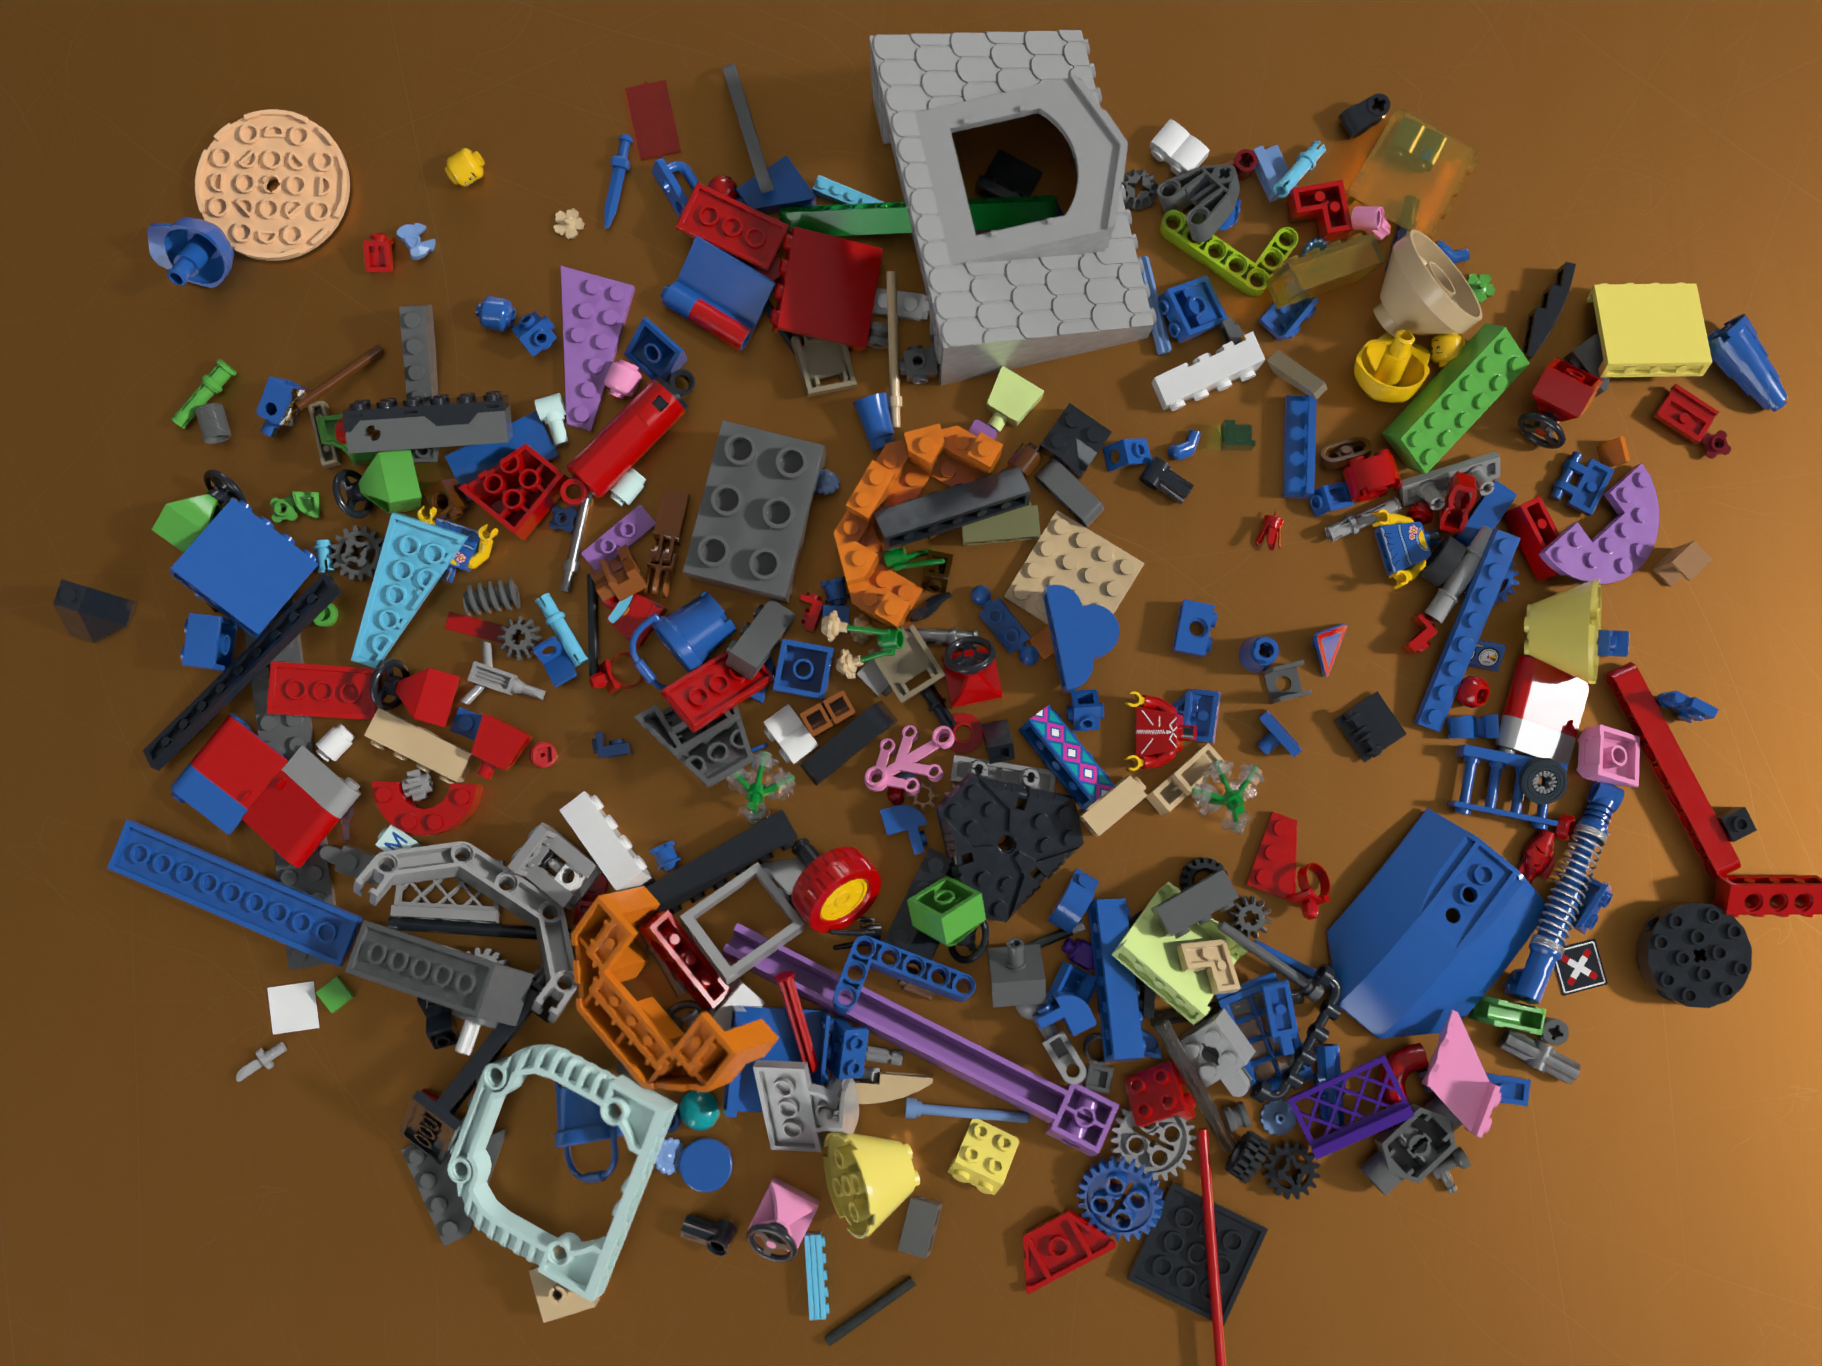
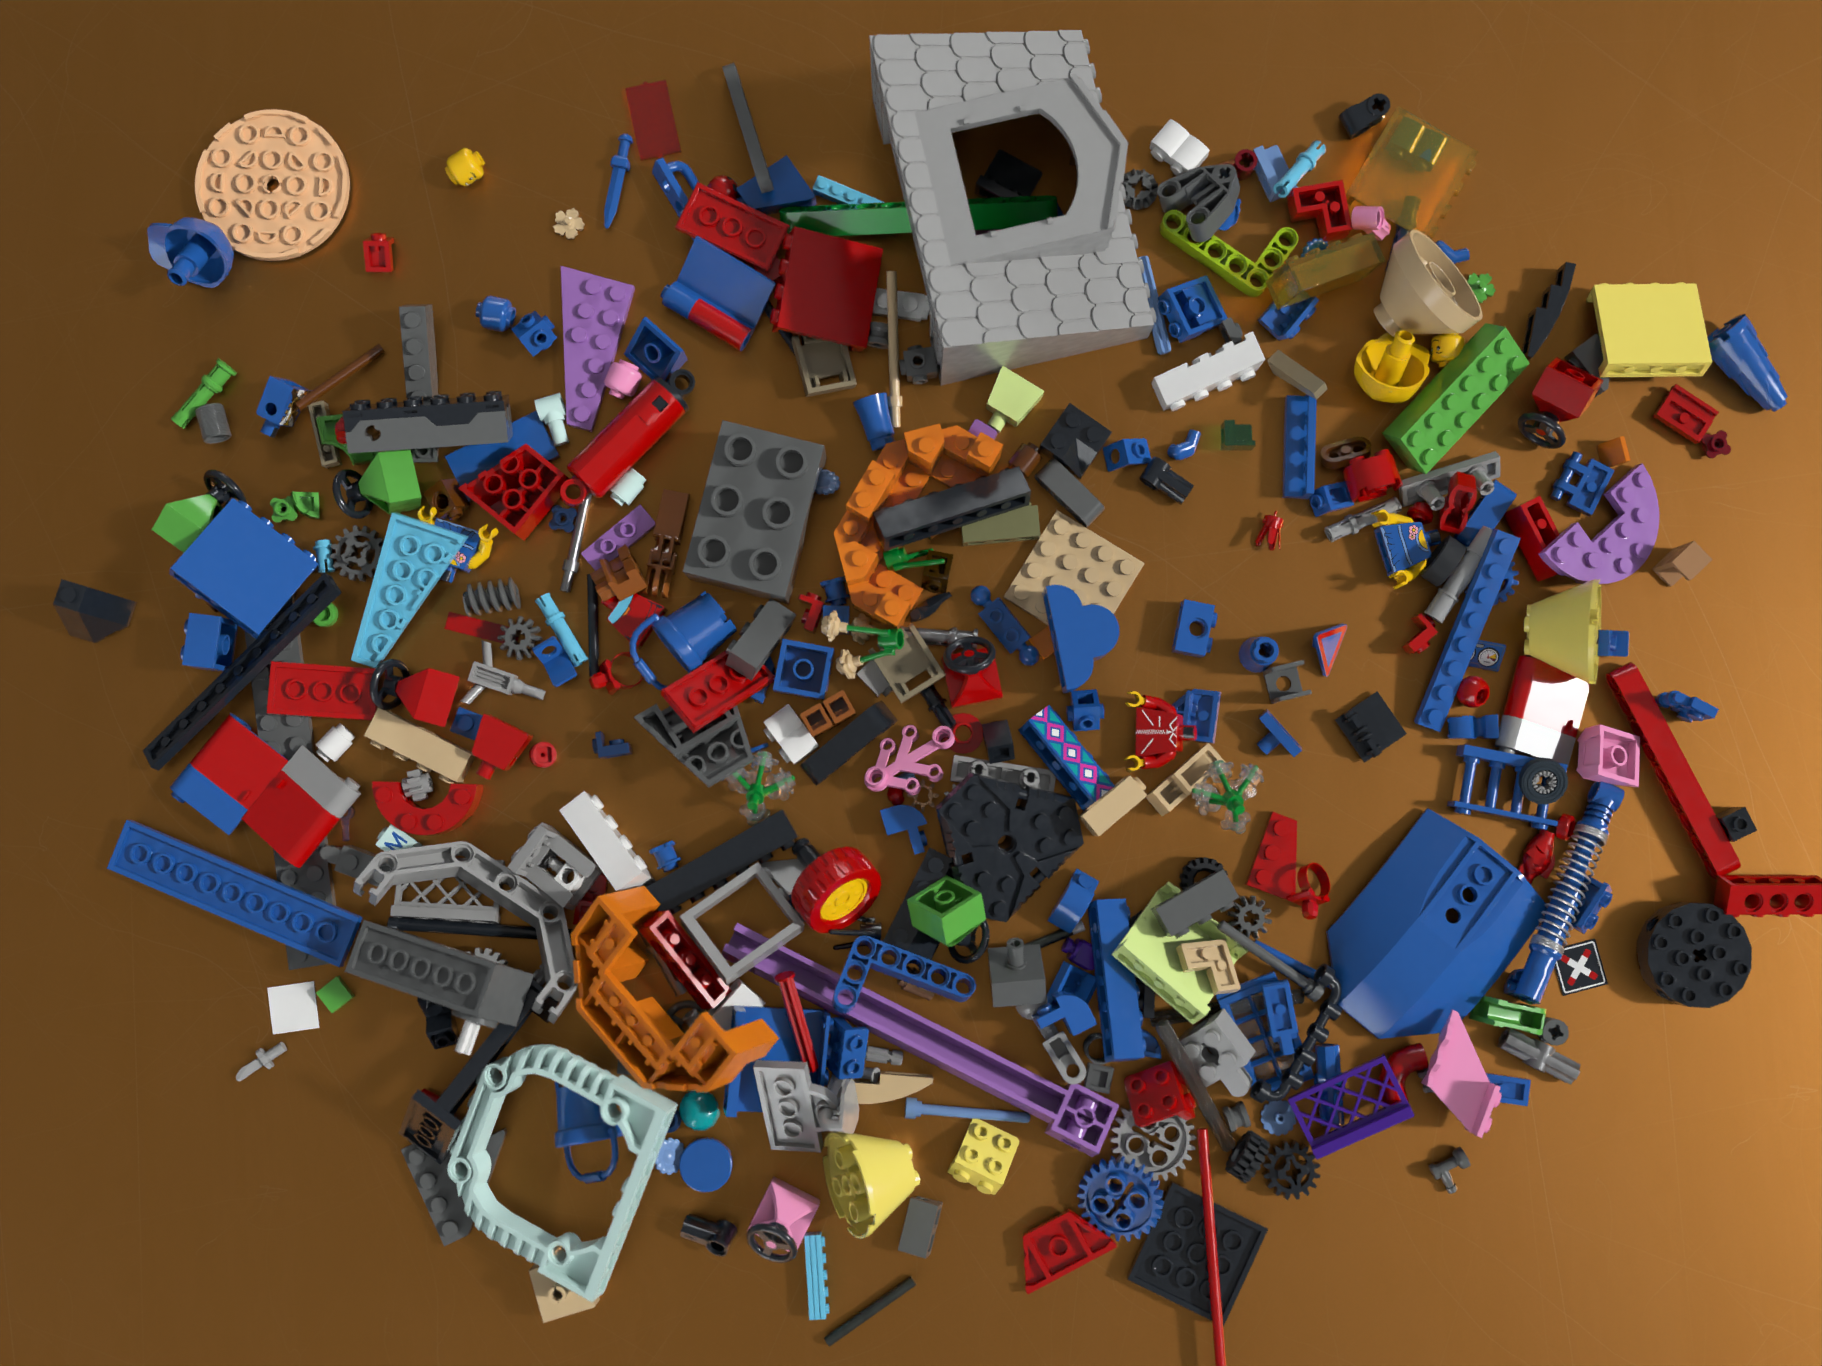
(410, 235): medium blue piece -> none
(1412, 1146): dark grey brick -> none

